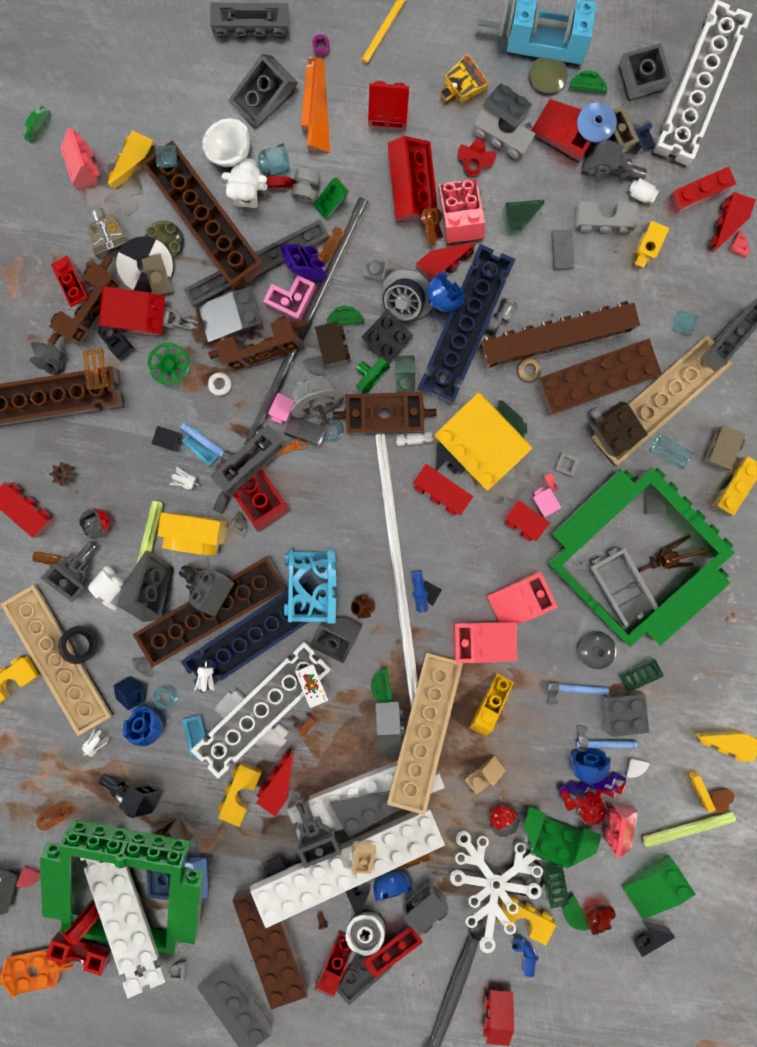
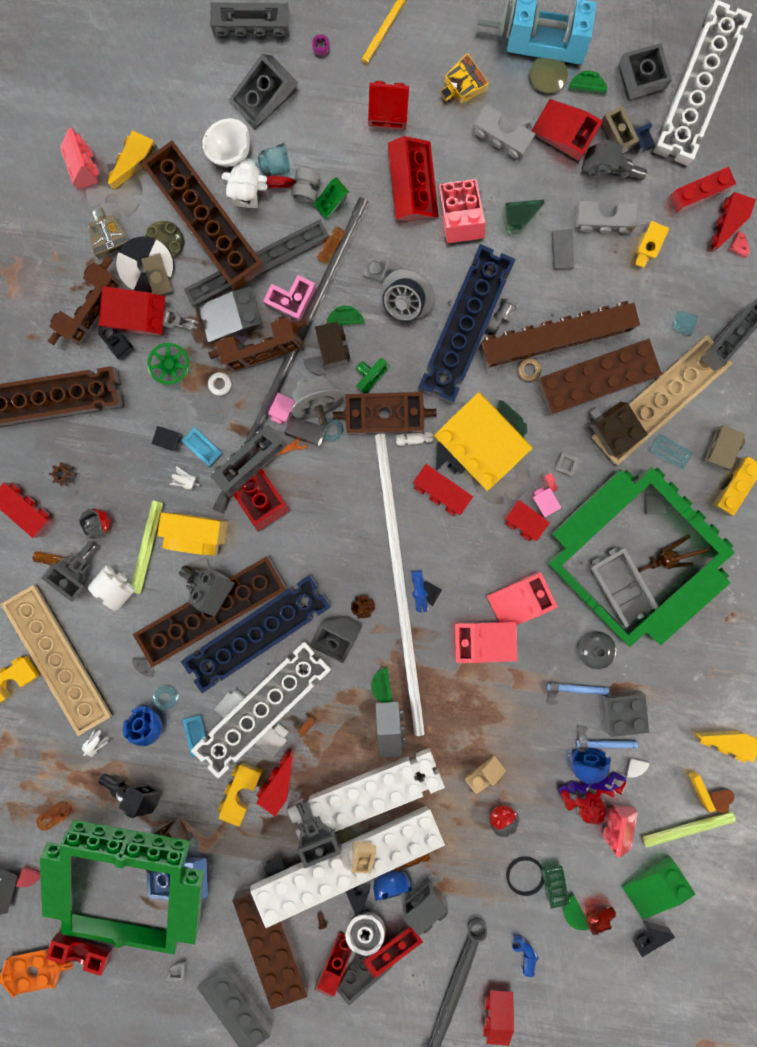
(34, 123): green tile -> none
(46, 357): dark grey plate -> none
(70, 280): red slope -> none
(82, 924): red piece -> none
(90, 636): black tyre -> none
(92, 352): clear orange tile -> none
(125, 925): white brick -> none
(128, 693): dark blue panel -> none
(146, 588): dark grey slope -> none
(166, 156): clear light blue plate -> none
(204, 674): white piece -> none
(224, 454): light blue piece -> none
(239, 524): light grey tile -> none
(304, 261): dark purple slope -> none
(311, 685): white tile -> none
(314, 108): orange wedge -> none
(327, 604): medium azure fence -> none
(362, 812): dark grey wing -> none
(387, 336): black hinge -> none
(405, 373): sand green slope -> none
(425, 734): tan plate -> none
(431, 219): dark orange plate -> none
(443, 259): red slope -> none
(444, 294): blue cylinder -> none
(476, 155): red plate -> none
(491, 705): yellow slope -> none
(492, 908): white plant -> none
(507, 104): dark grey plate -> none
(541, 923): yellow arch -> none
(557, 841): green piece -> none
(590, 128): medium blue dish -> none
(643, 191): white brick -> none
(651, 677): clear green slope -> none

